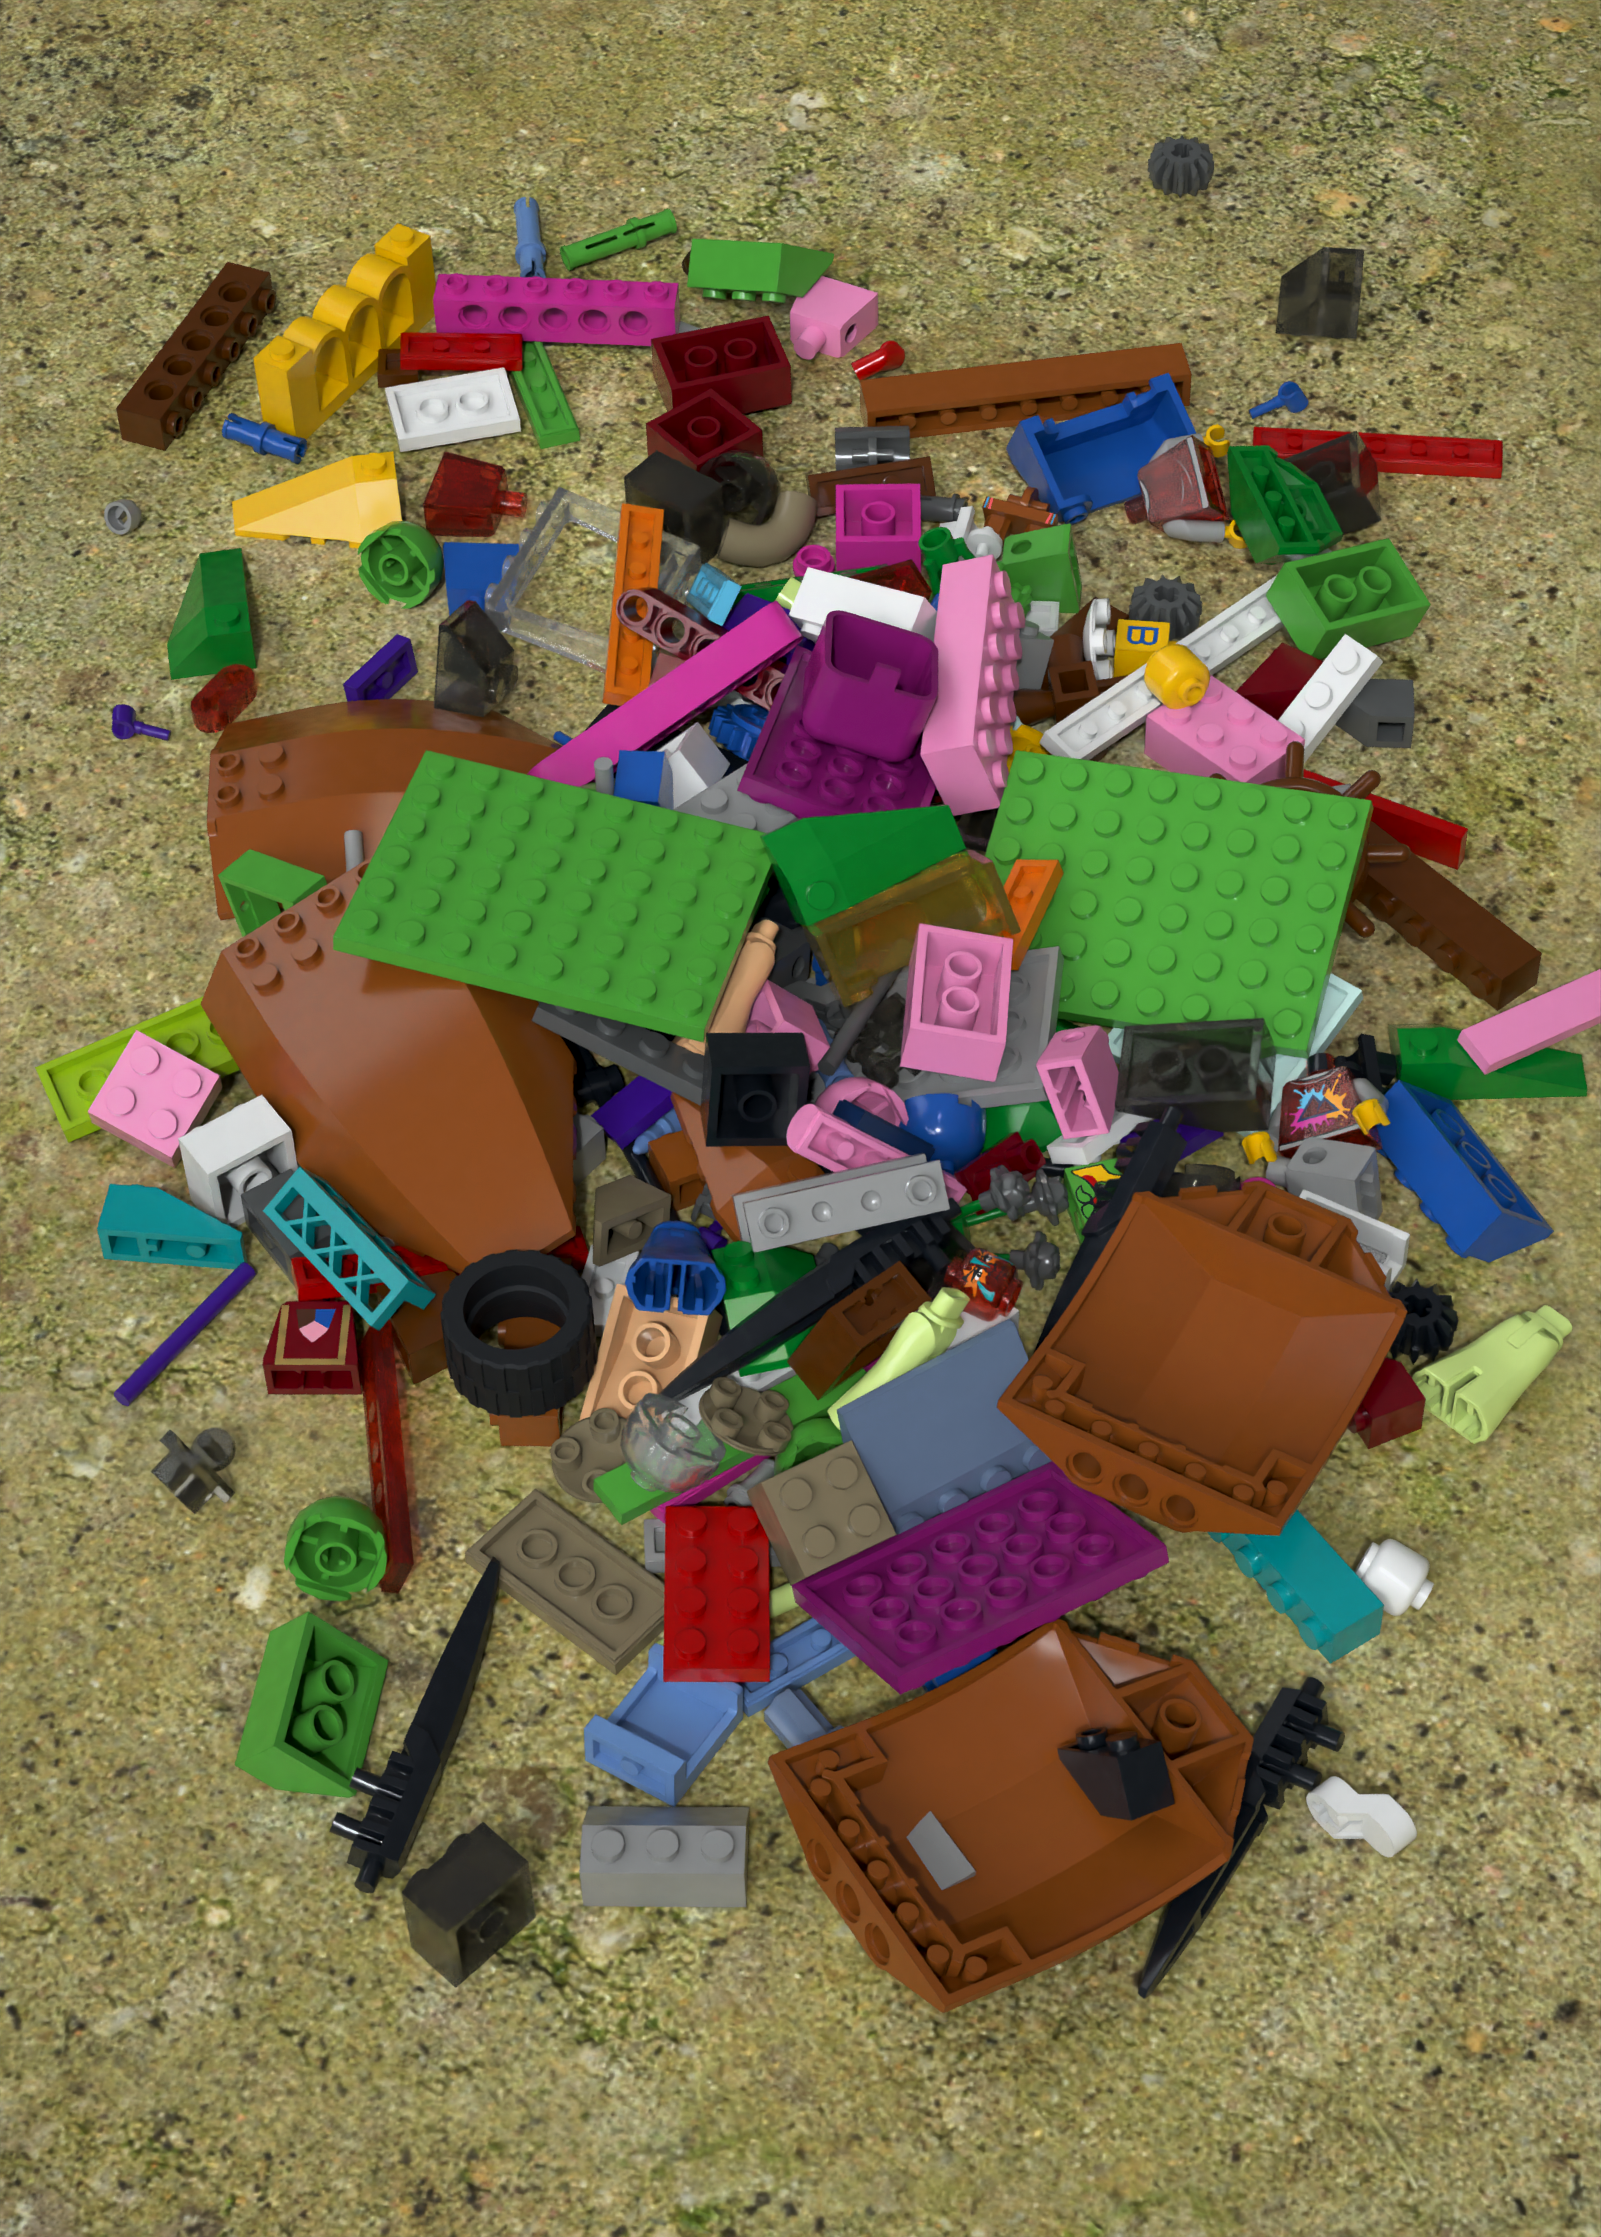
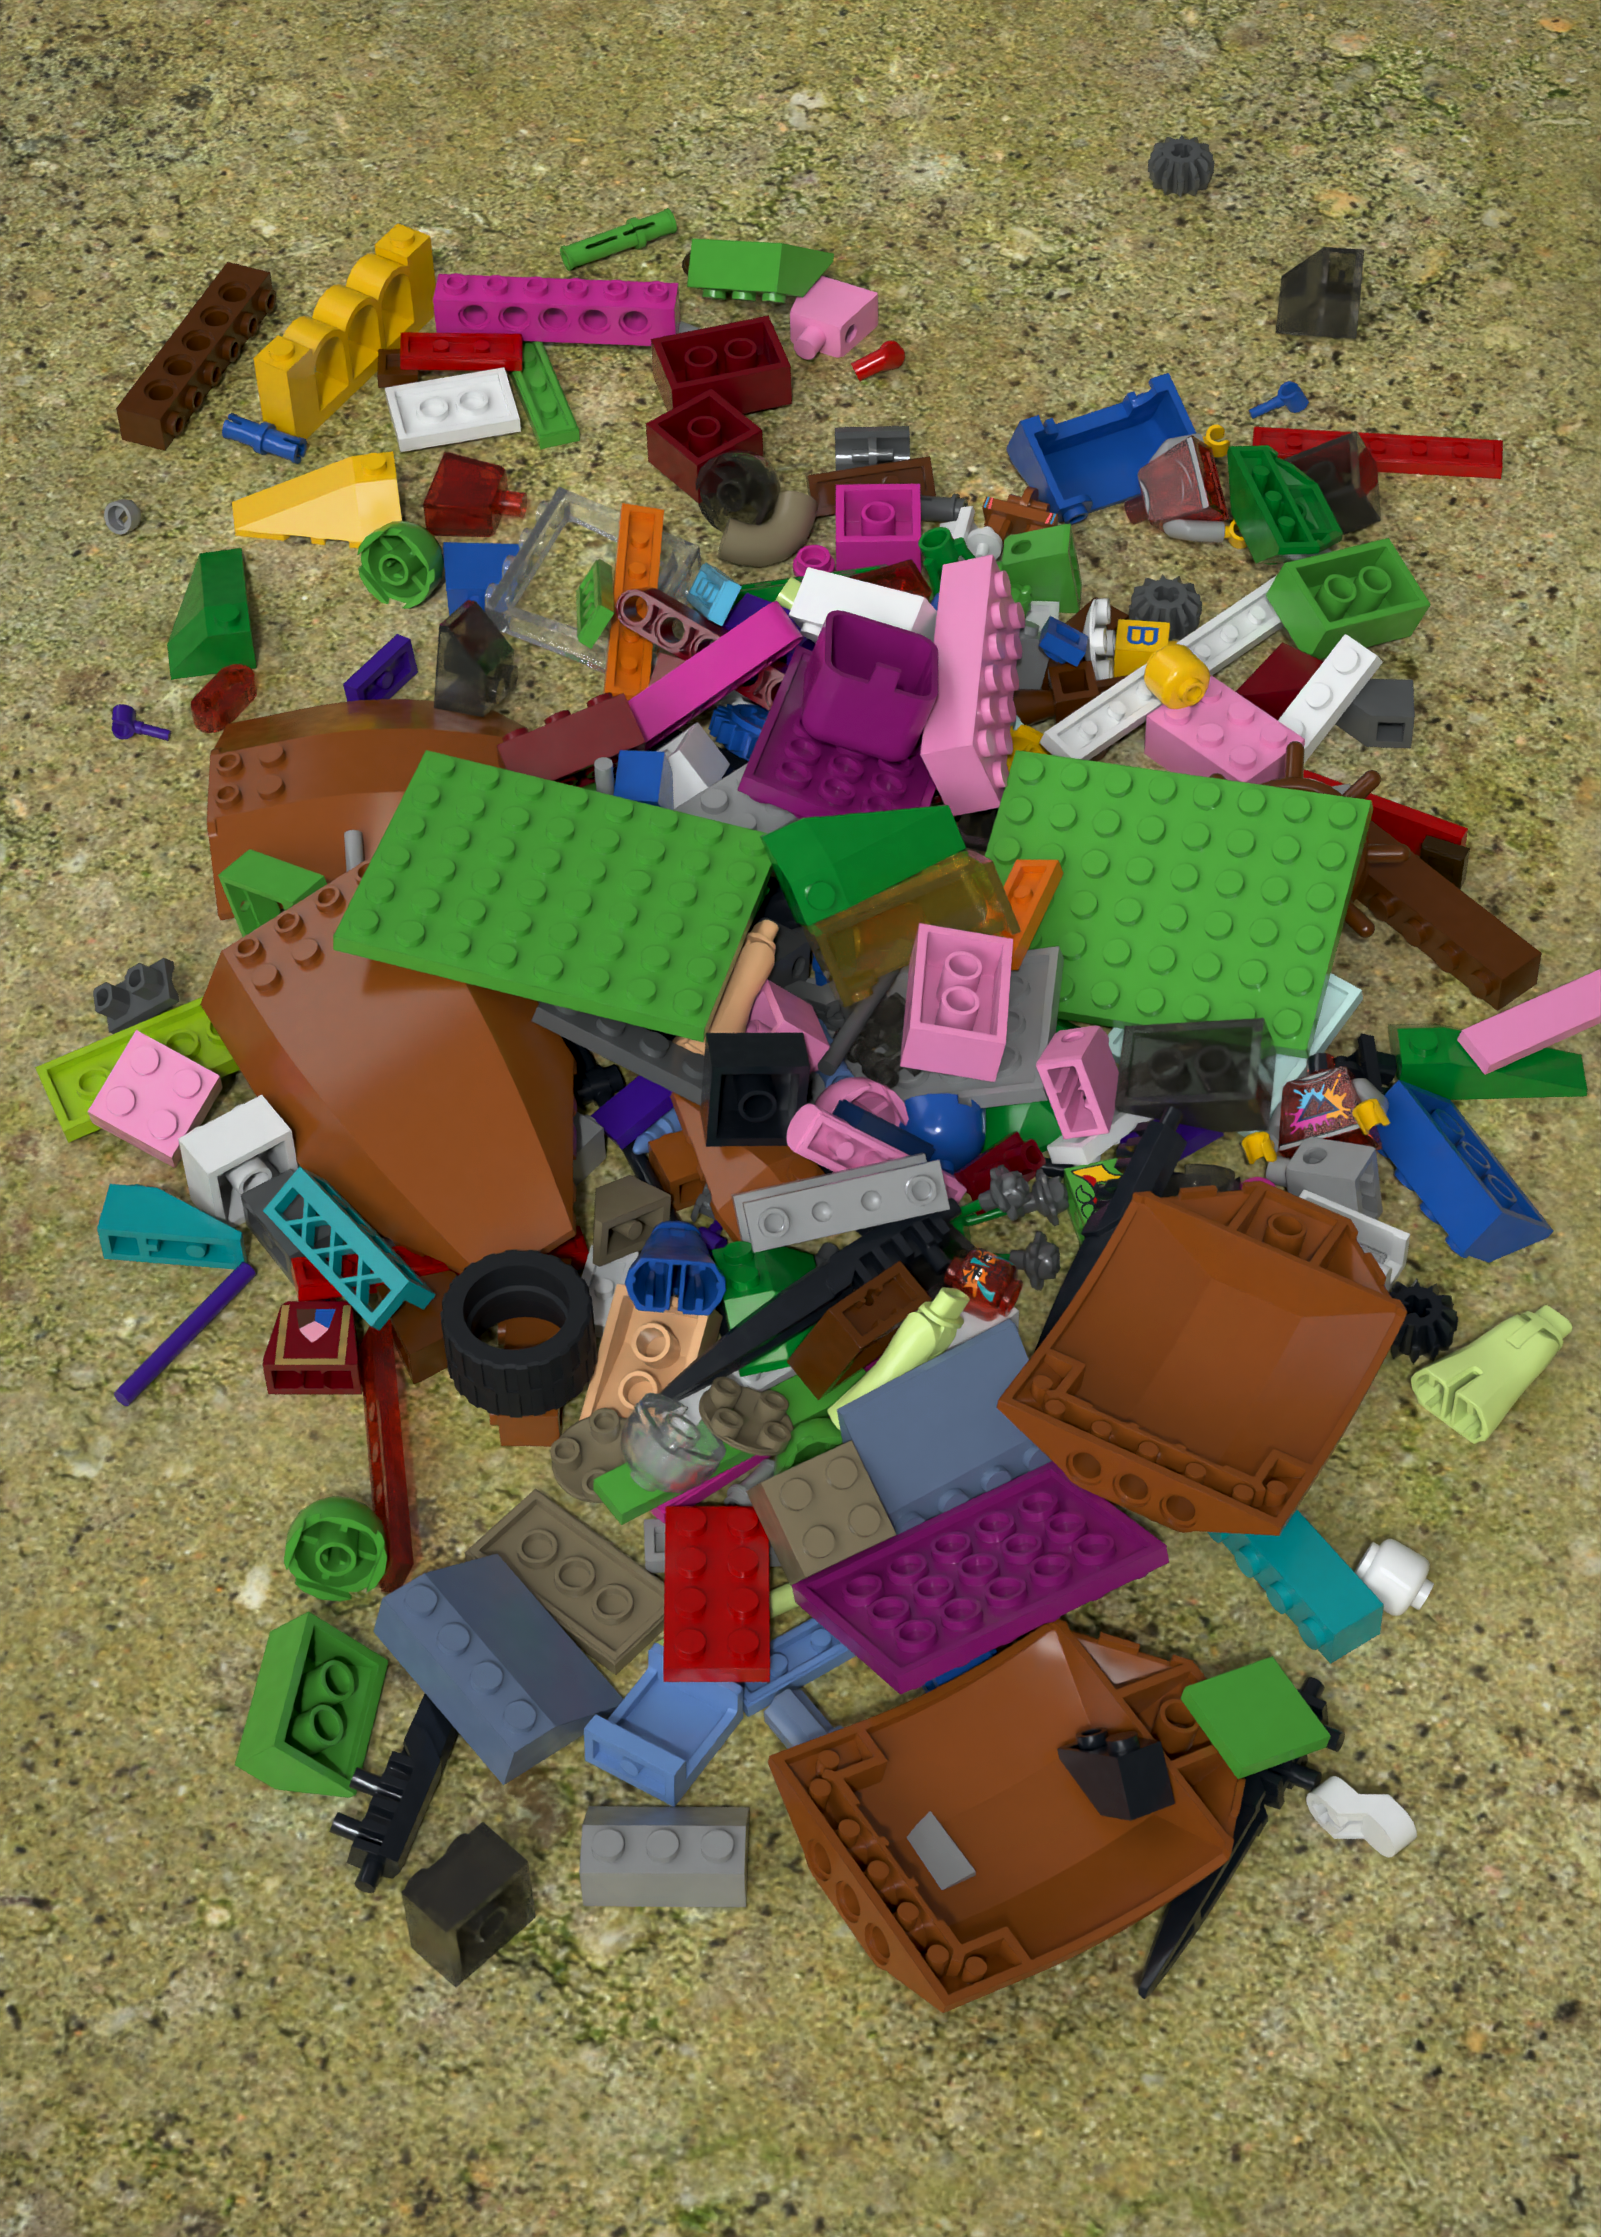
(139, 997): none -> dark grey hips
(192, 1472): clear smoke hips -> none
(494, 1663): none -> sand blue slope
(530, 250): medium blue pin -> none
(572, 742): none -> dark red brick
(594, 603): none -> bright green tile
(688, 498): clear smoke brick -> none
(1017, 391): dark orange brick -> none
(1062, 642): none -> blue plate
(1255, 1717): none -> bright green tile
(1390, 1407): dark red slope -> none
(1446, 859): none -> dark brown tile

